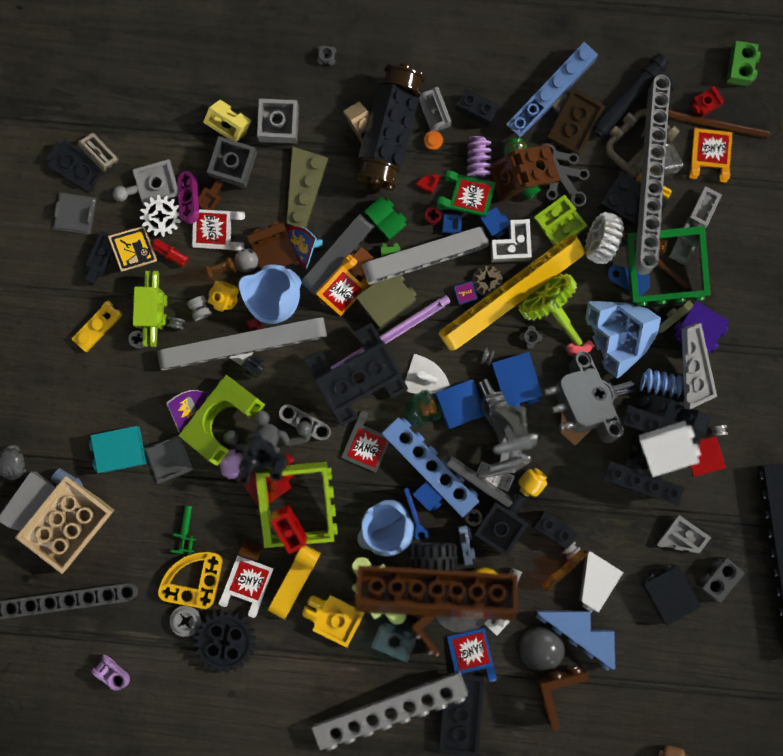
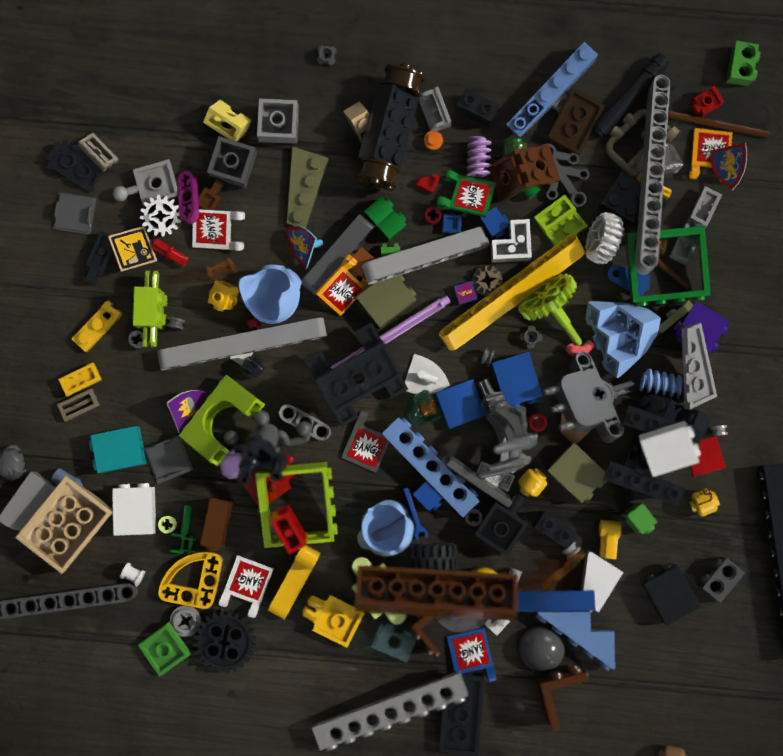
(80, 379): none -> yellow plate
(93, 398): none -> dark tan tile
(110, 672): lavender piece -> none
(132, 574): none -> white bush
(134, 510): none -> white brick
(163, 528): none -> yellowish green bush
(164, 649): none -> bright green tile
(199, 308): light grey wheel -> none
(216, 524): none -> reddish brown brick
(246, 260): light grey piece -> none
(251, 550): reddish brown slope -> none
(272, 246): reddish brown bracket -> none
(467, 552): sand blue wing -> none
(537, 422): none -> red tile
(556, 601): none -> blue slope
(577, 473): none -> olive brick
(609, 533): none -> yellow piece
(639, 518): none -> bright green brick
(684, 536): light grey wing -> none
(704, 502): none -> yellow head
(729, 164): none -> shield

